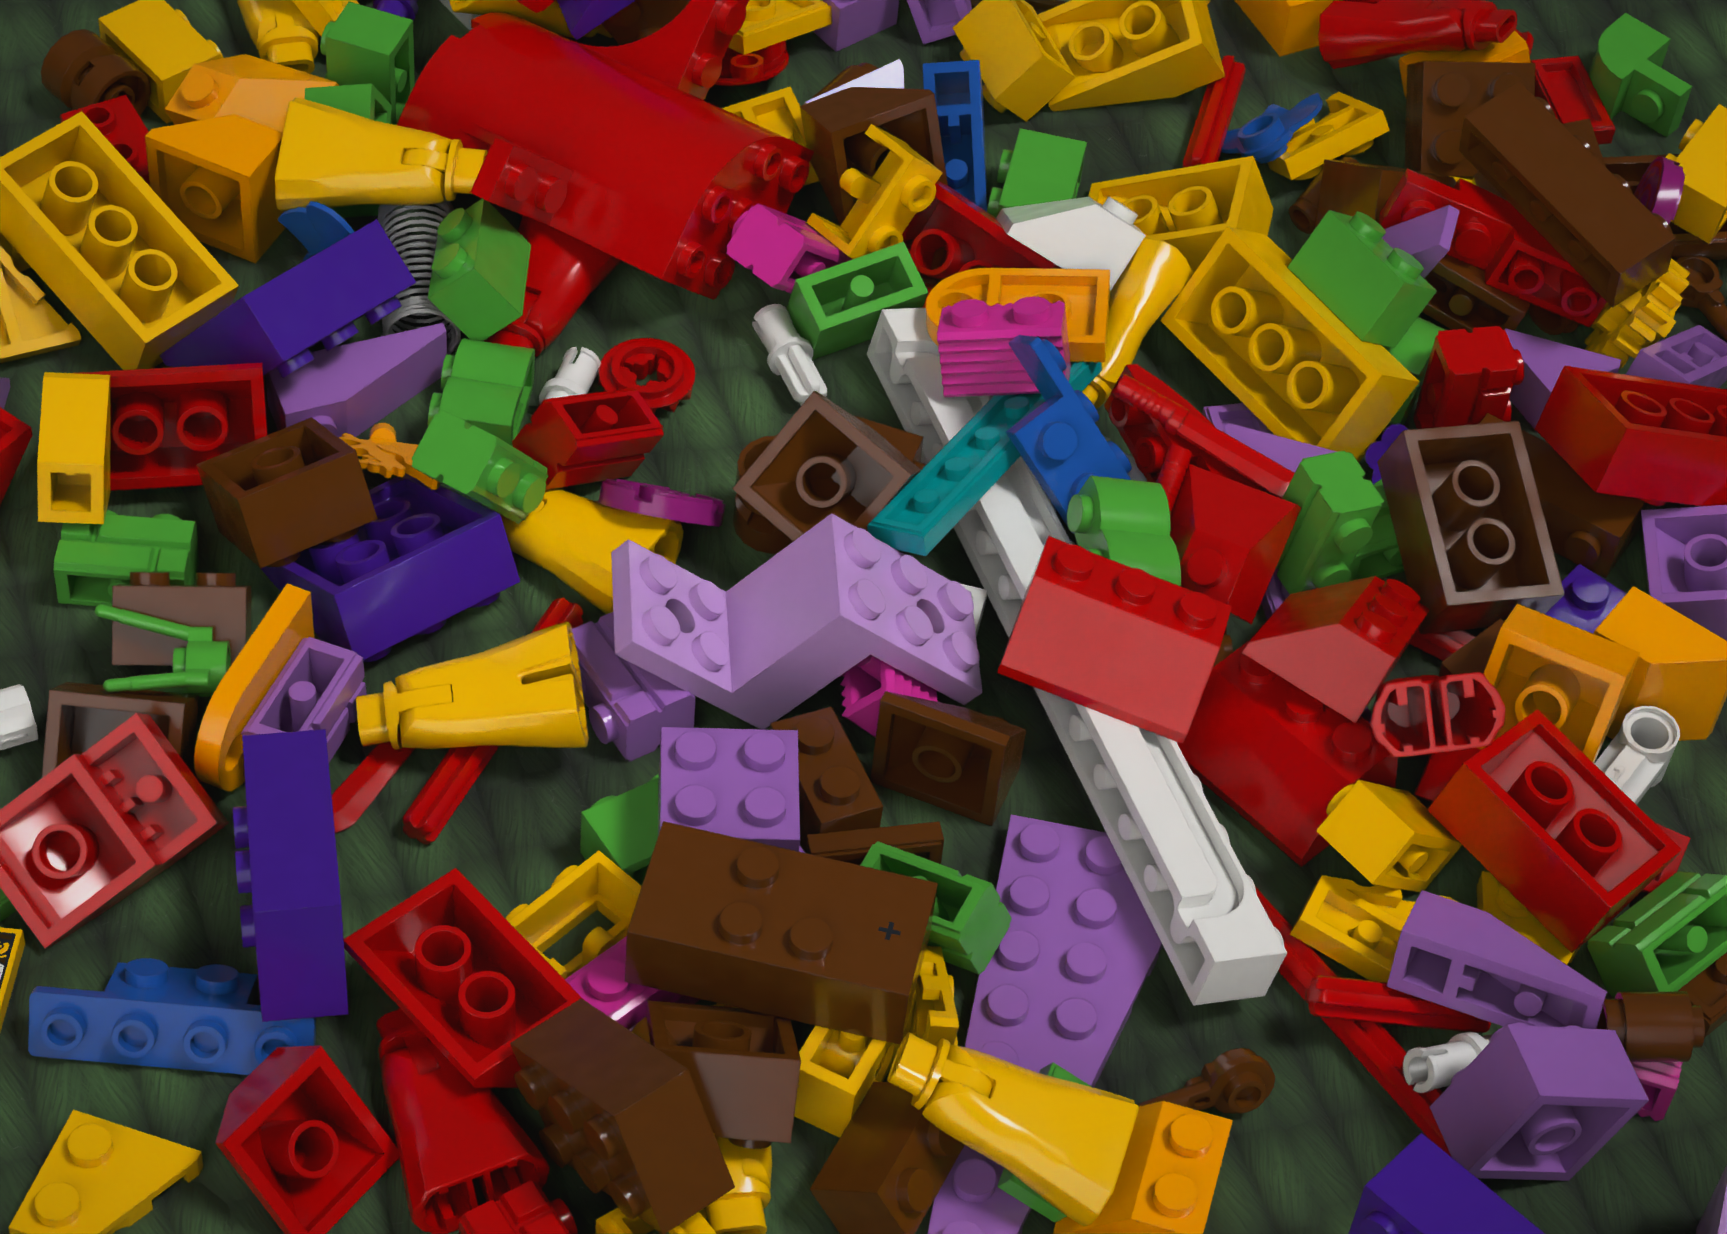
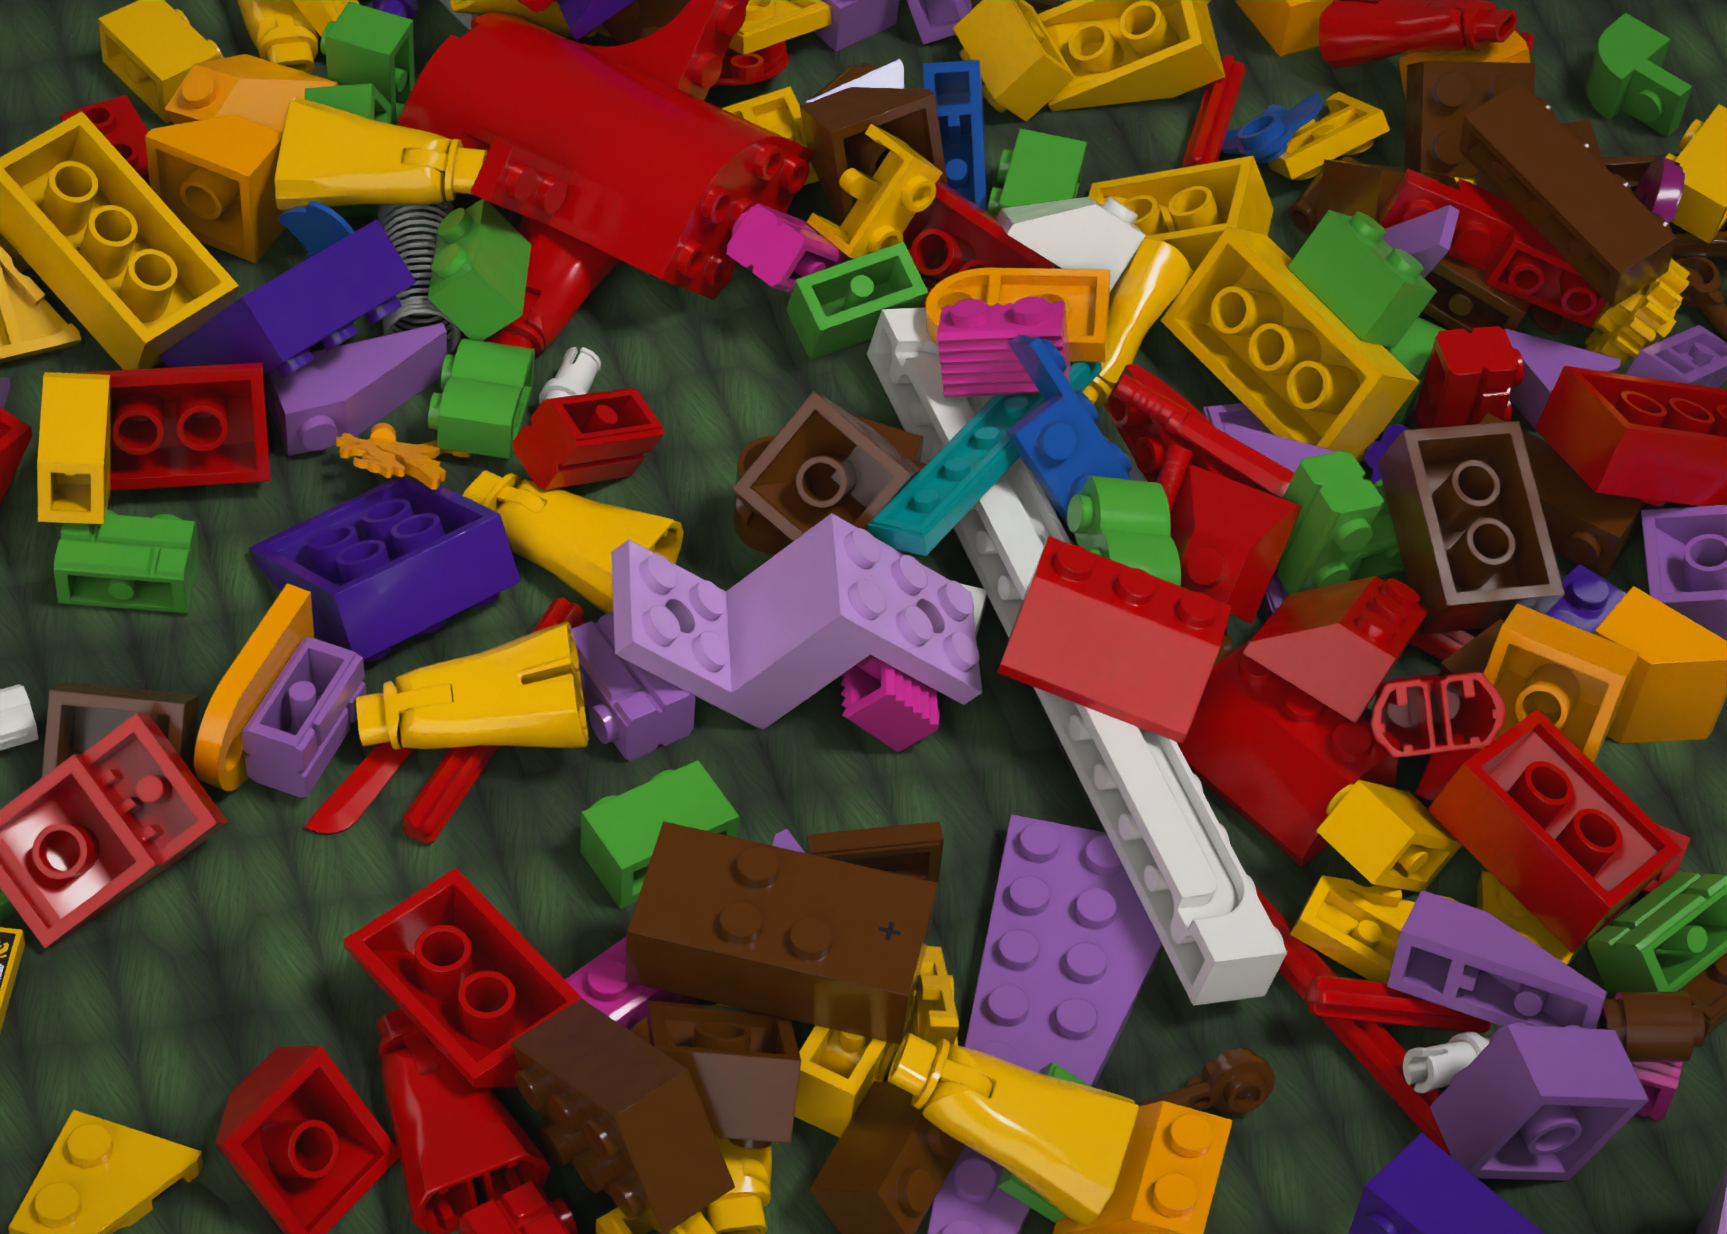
(87, 71): reddish brown wheel -> none
(163, 1020): blue bracket -> none
(195, 668): bright green plant -> none
(209, 603): reddish brown brick -> none
(287, 493): reddish brown brick -> none
(291, 876): dark purple brick -> none
(480, 467): bright green brick -> none
(570, 900): yellow window -> none
(640, 357): red gear -> none
(662, 502): magenta tile -> none
(731, 783): medium lavender brick -> none
(788, 352): white axle -> none
(832, 781): reddish brown brick -> none
(946, 755): reddish brown slope -> none
(966, 912): bright green brick -> none
(1571, 94): red tile -> none
(1640, 751): white piece -> none

